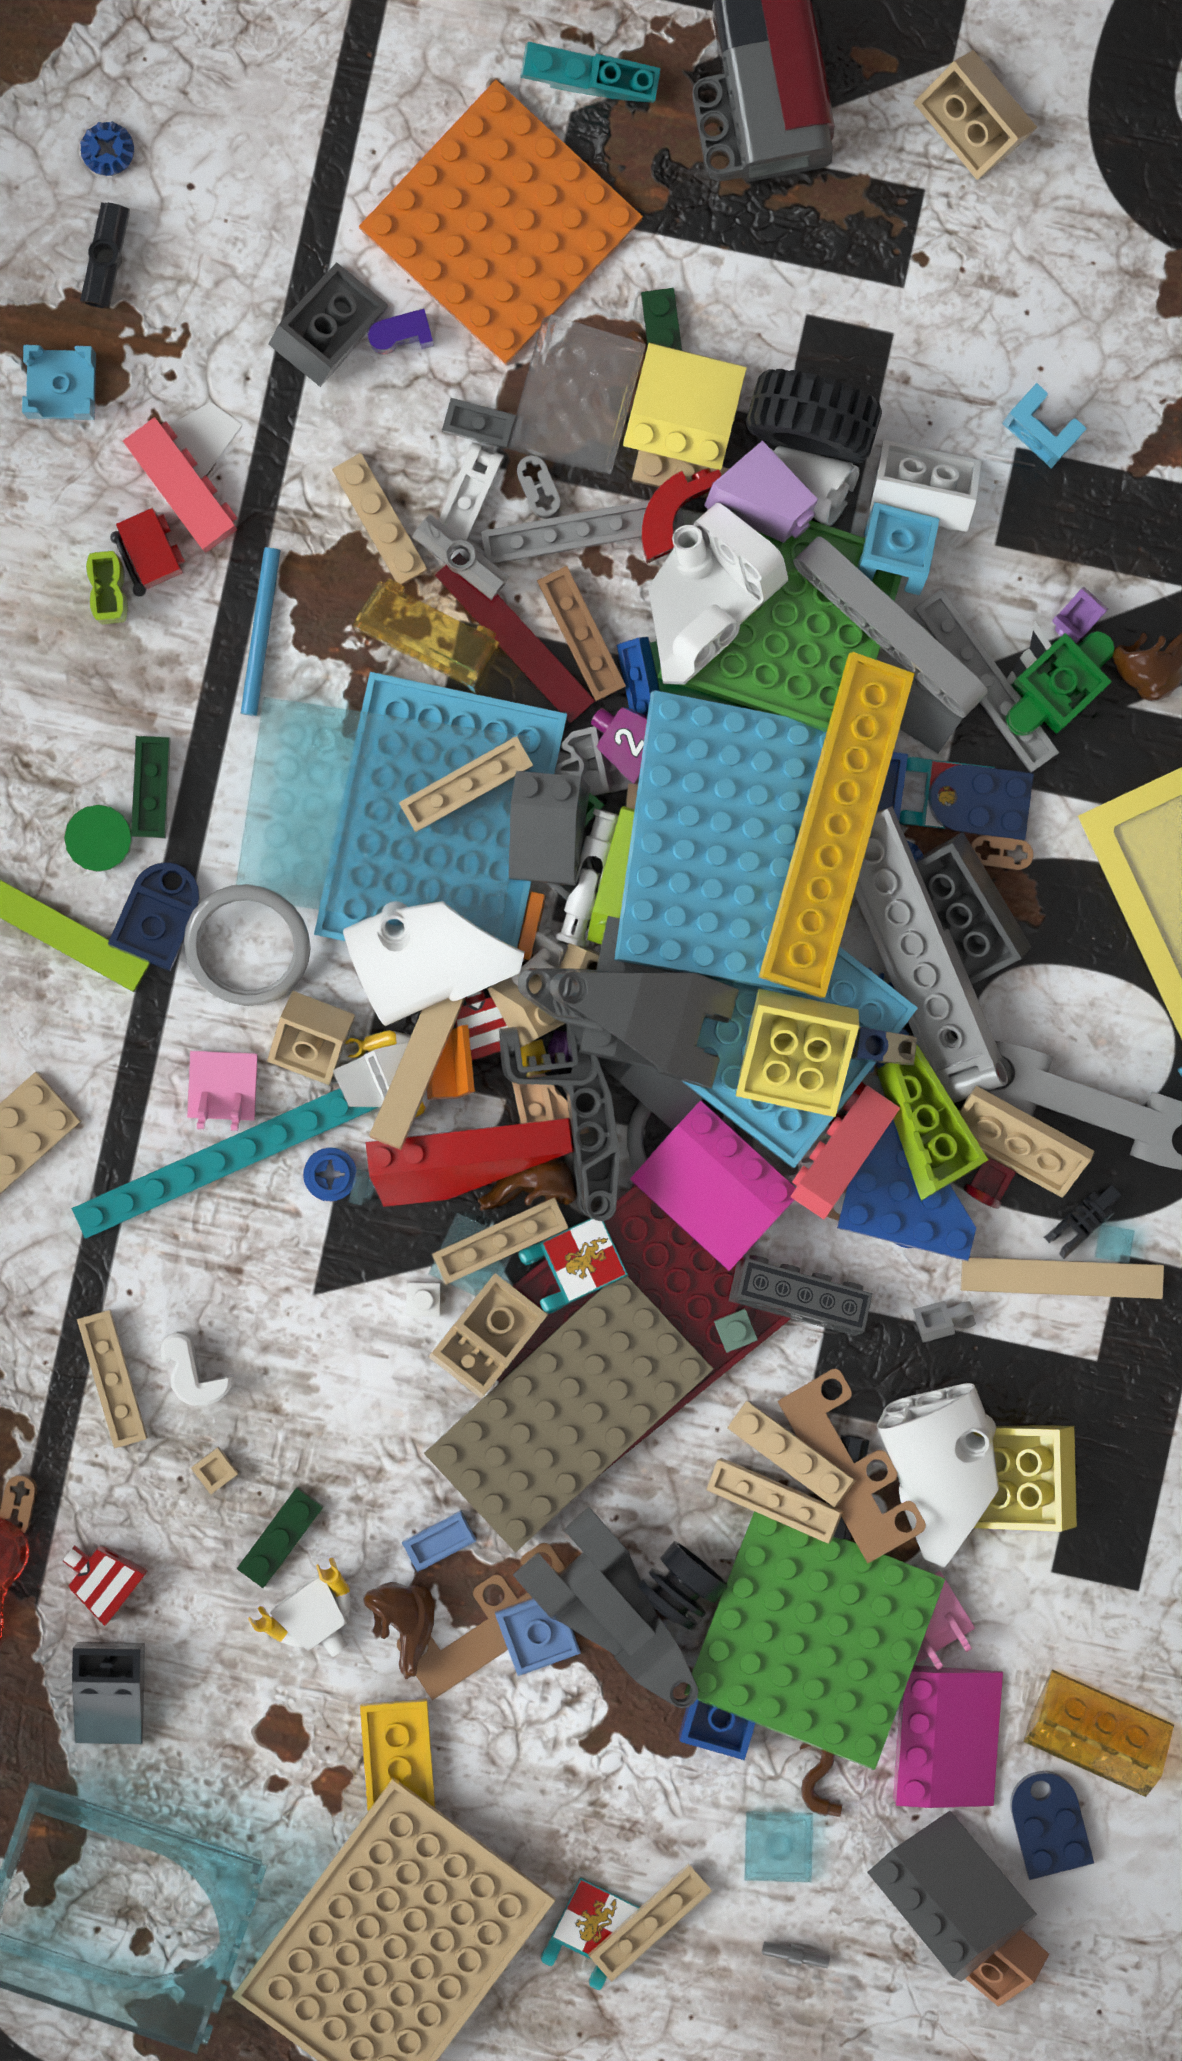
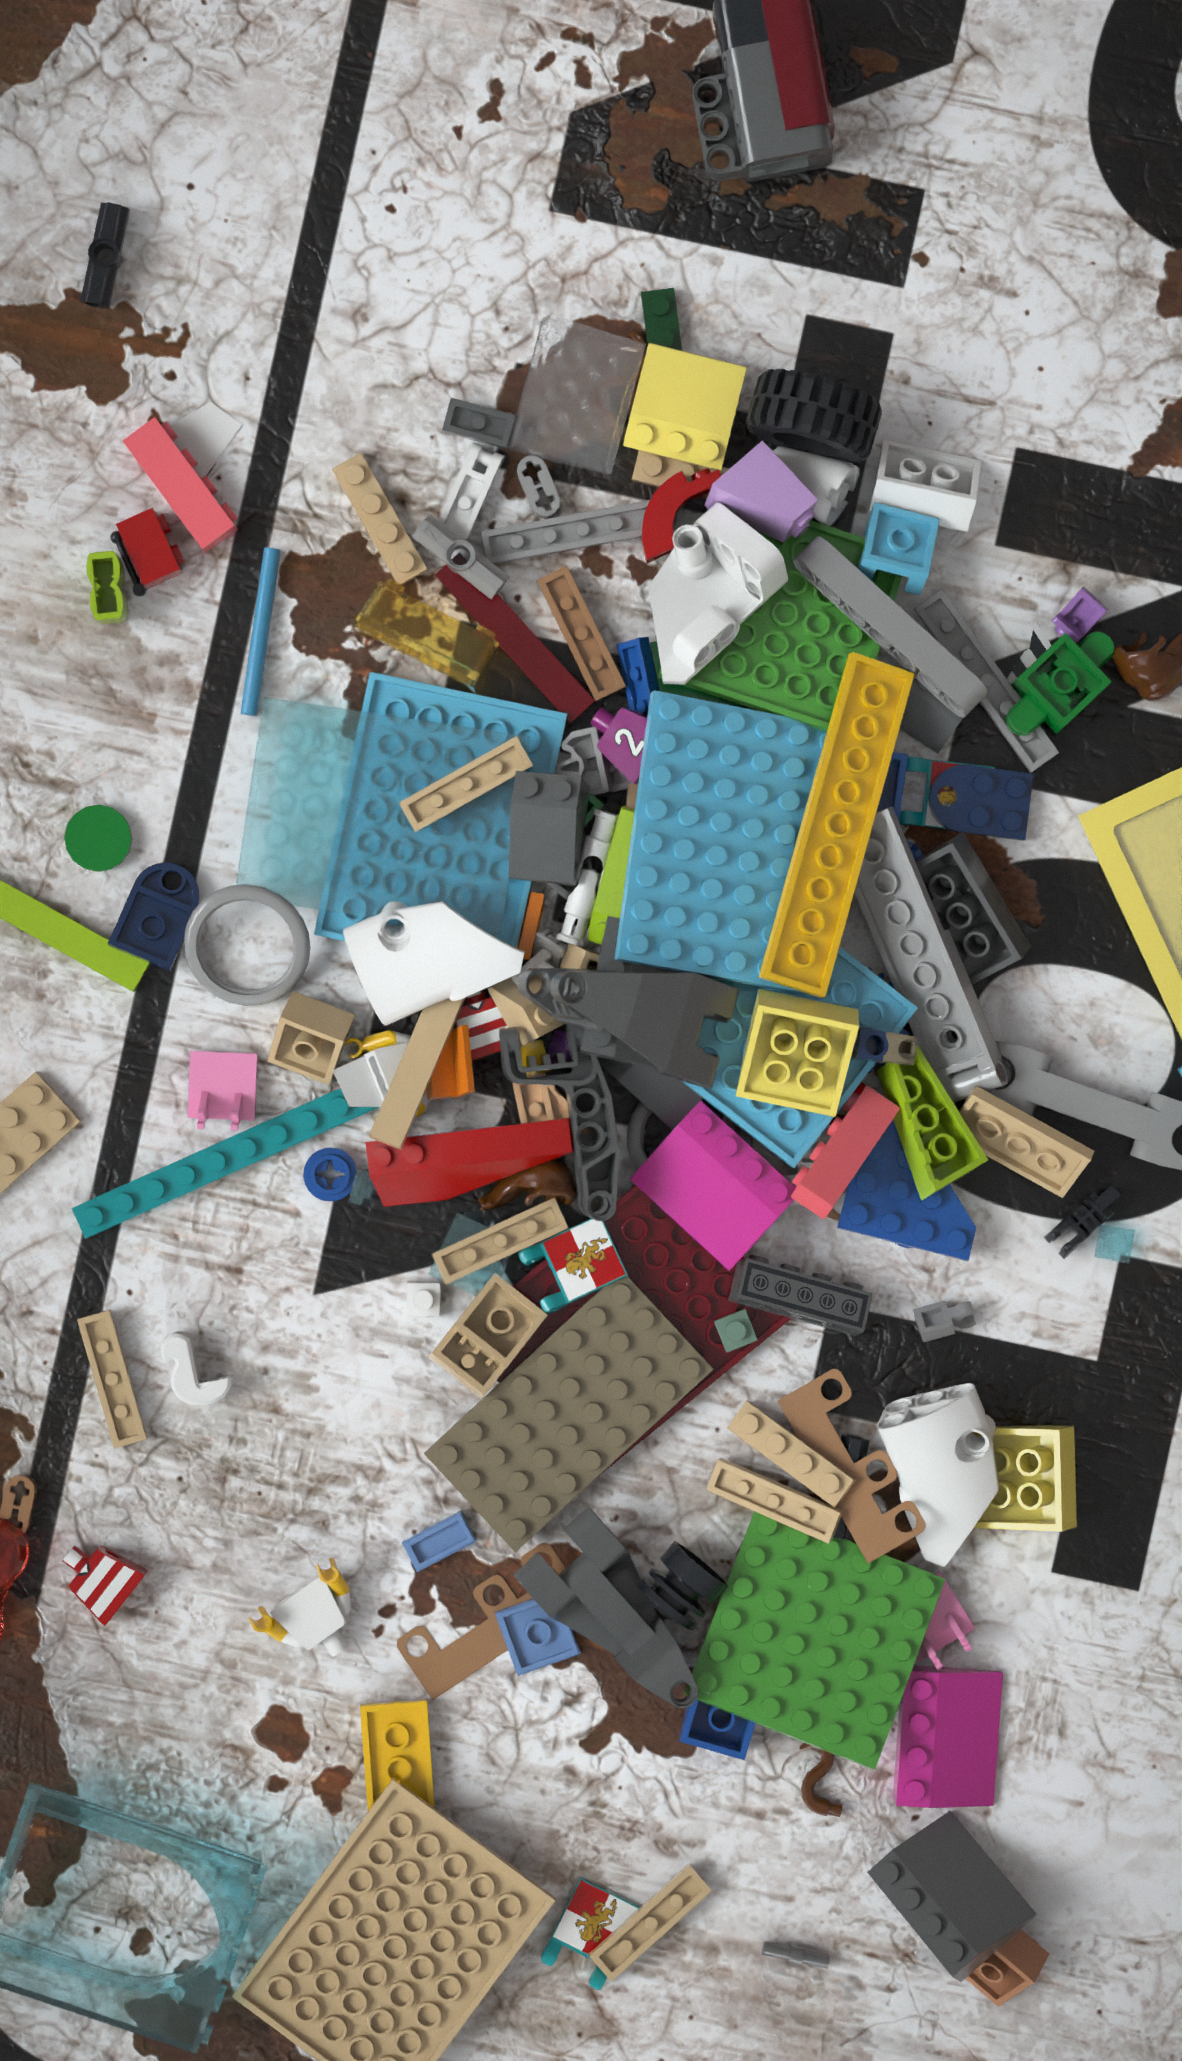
(60, 383): medium azure panel -> none
(107, 164): blue gear -> none
(108, 1692): black slope -> none
(150, 787): dark green plate -> none
(214, 1470): tan plate -> none
(280, 1537): dark green plate -> none
(327, 324): dark grey slope -> none
(400, 330): dark purple leg -> none
(410, 1613): reddish brown piece -> none
(500, 222): orange plate -> none
(589, 74): teal slope -> none
(778, 1846): clear light blue plate -> none
(975, 114): tan slope -> none
(990, 1183): dark red tile -> none
(1002, 844): medium nougat beam -> none
(1036, 433): medium azure panel -> none
(1049, 1827): dark blue plate -> none
(1062, 1277): tan tile -> none
(1099, 1733): clear yellow slope -> none

